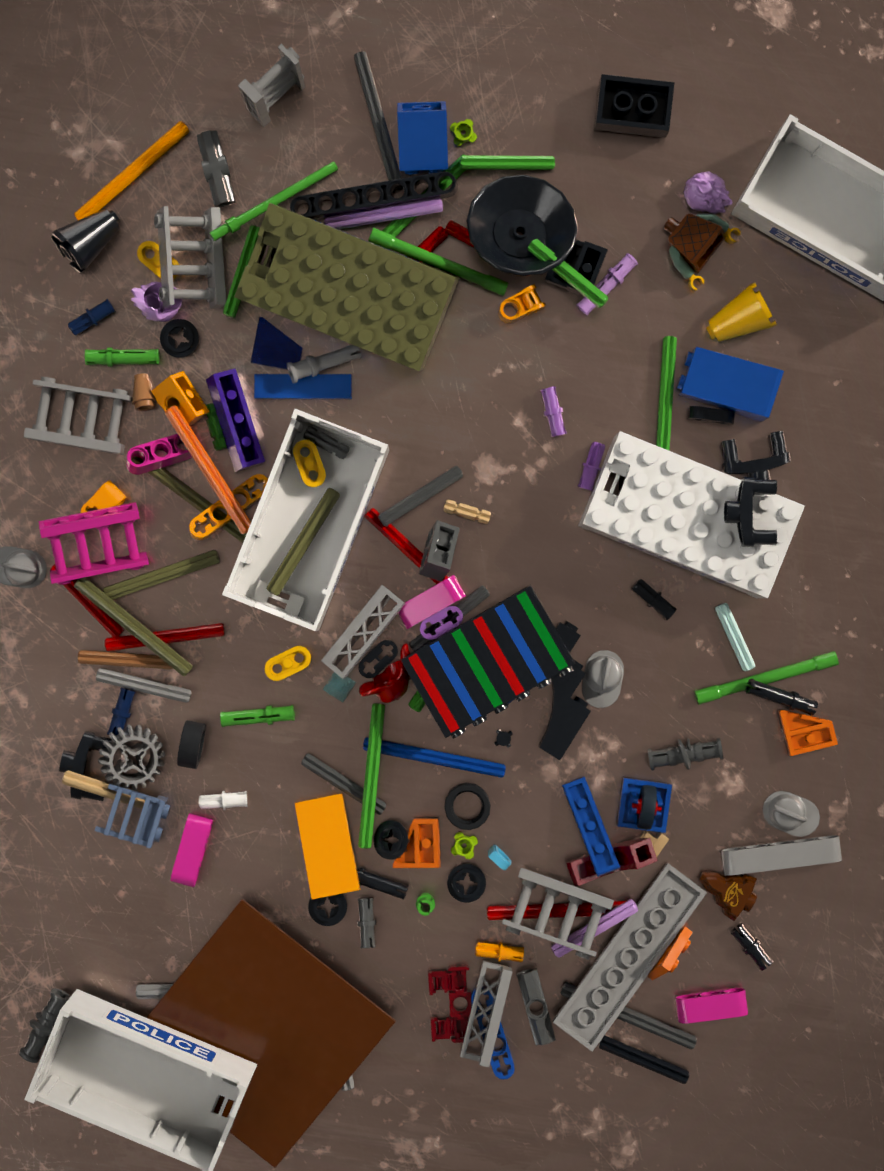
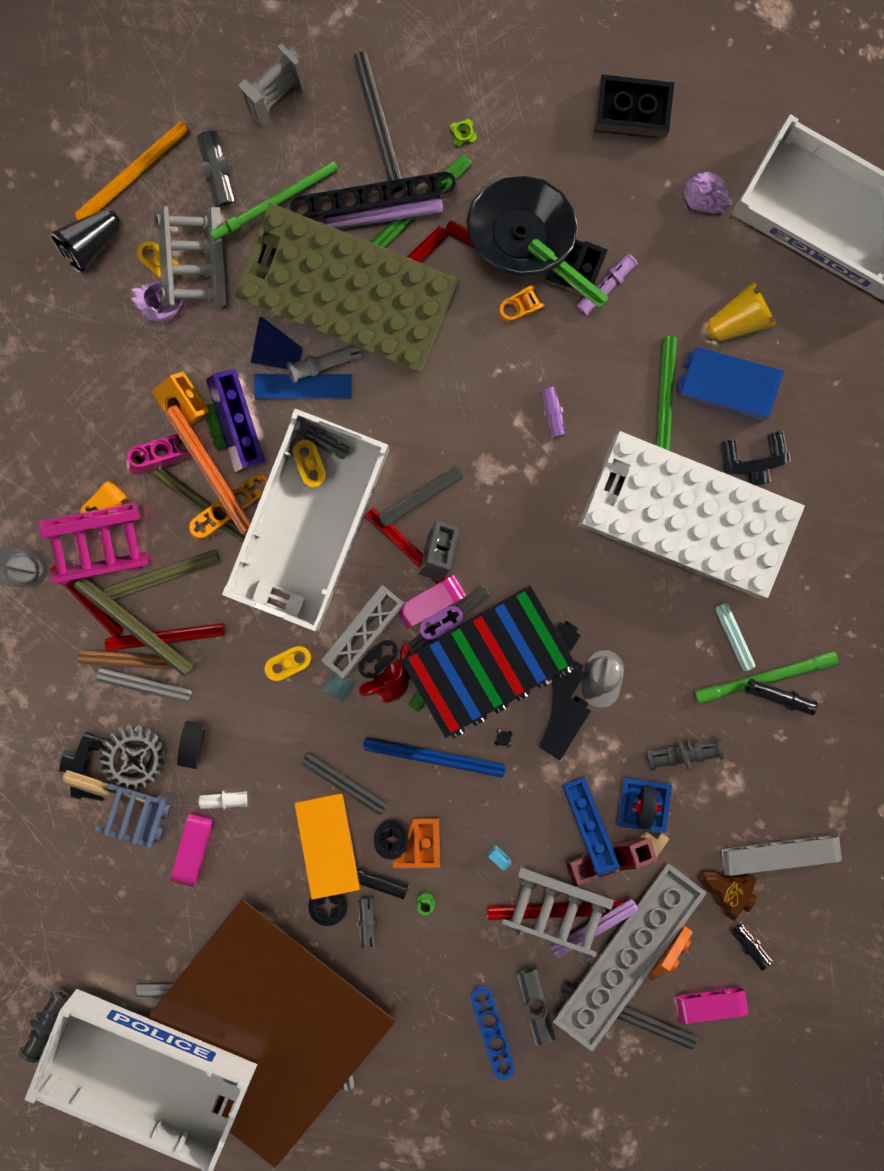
(63, 435): light grey fence -> none
(91, 317): dark blue axle -> none
(115, 357): bright green pin -> none
(121, 711): dark blue pin -> none
(142, 395): medium nougat cone -> none
(173, 328): black gear -> none
(232, 303): bright green axle -> none
(265, 715): bright green pin -> none
(303, 541): olive axle -> none
(371, 775): bright green axle -> none
(390, 242): bright green piece -> none
(422, 136): blue slope -> none
(450, 982): dark red piece -> none
(460, 839): lime plate -> none
(464, 824): black tyre -> none
(467, 511): tan axle -> none
(474, 891): black gear -> none
(495, 1015): light grey fence -> none
(499, 952): light orange axle -> none
(507, 162): bright green axle -> none
(591, 466): medium lavender axle -> none
(644, 1059): black axle -> none
(654, 599): black axle -> none
(695, 241): reddish brown torso -> none
(711, 415): black beam -> none
(742, 512): black connector -> none
(791, 813): light grey piece -> none
(806, 732): orange wing -> none

